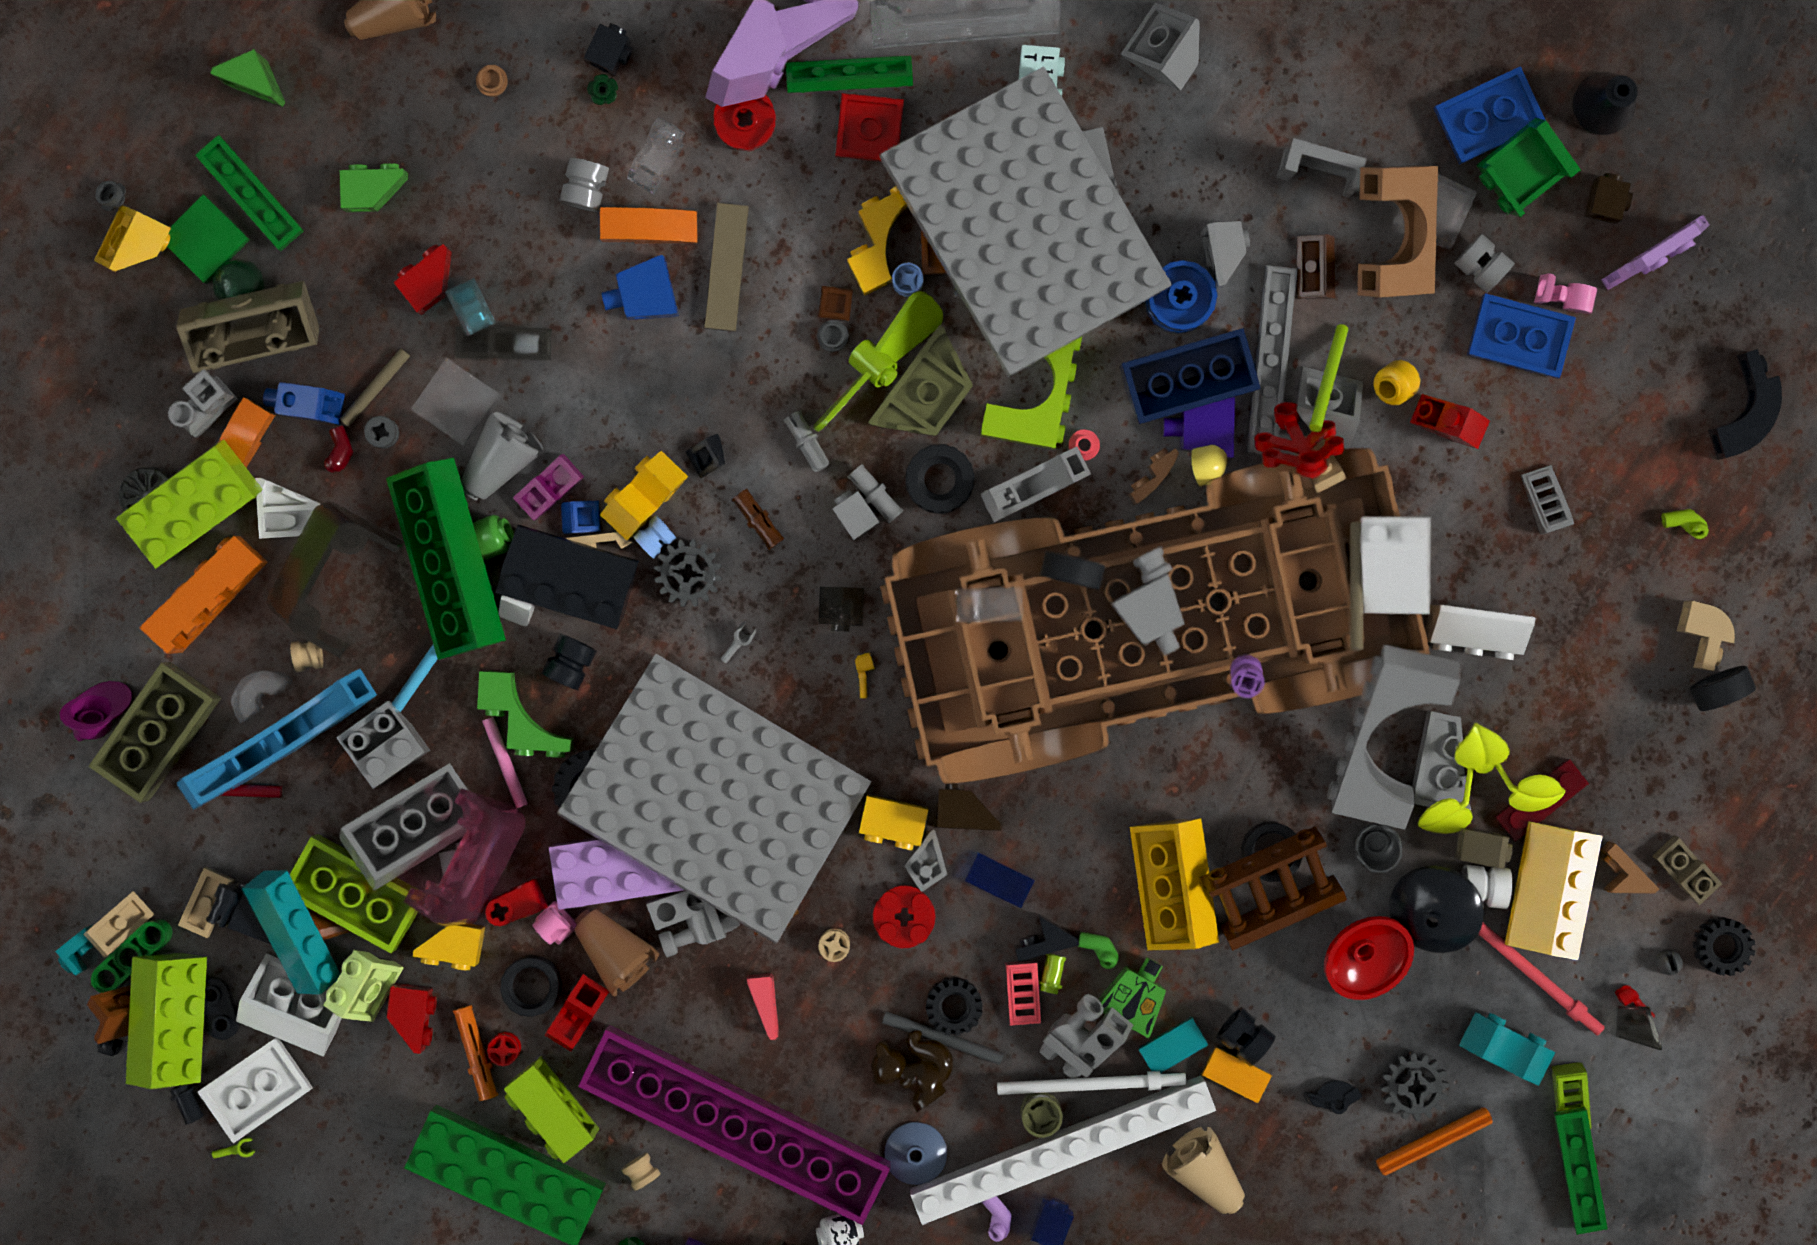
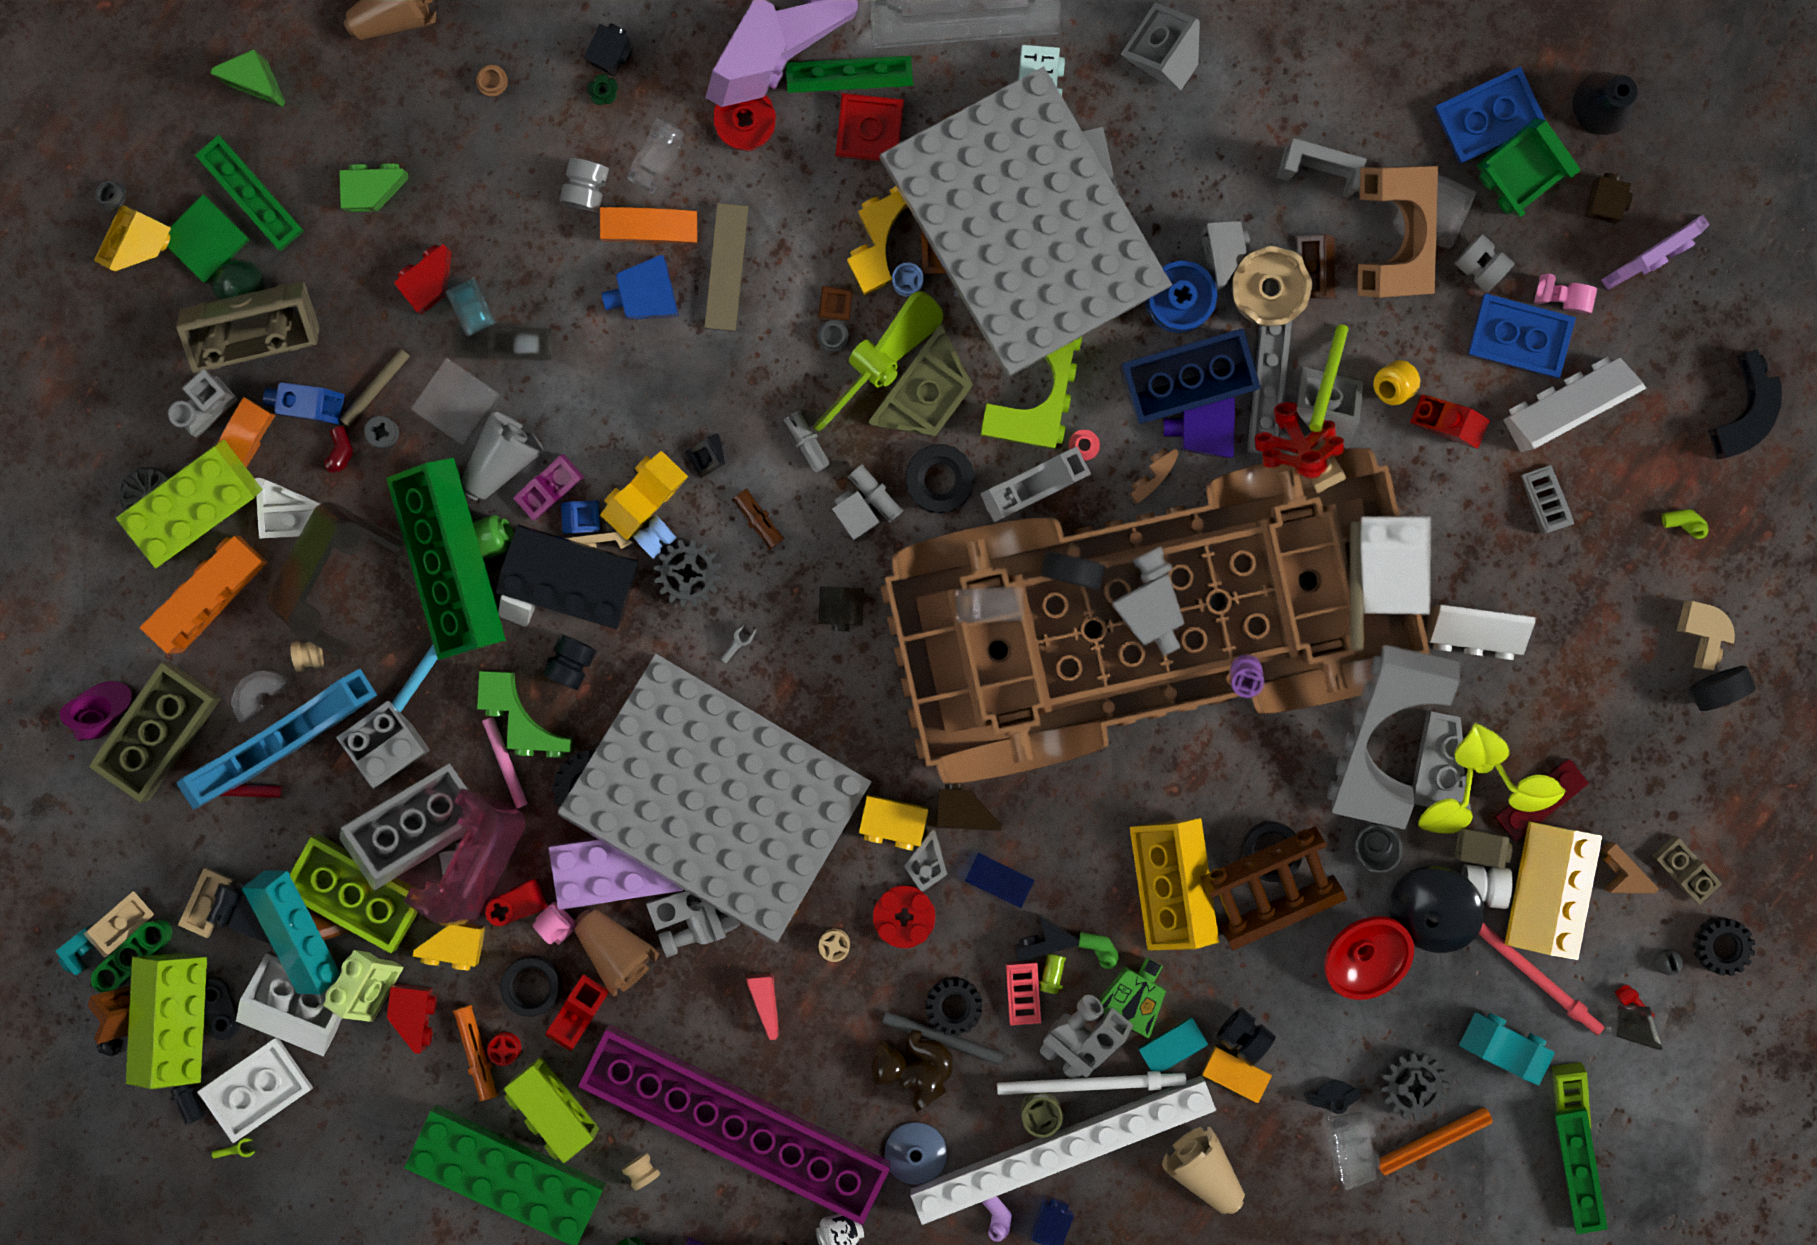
(863, 664): yellow hand -> none
(1208, 463): light yellow piece -> none
(1287, 270): none -> tan plate
(1352, 1149): none -> clear slope
(1572, 404): none -> white slope

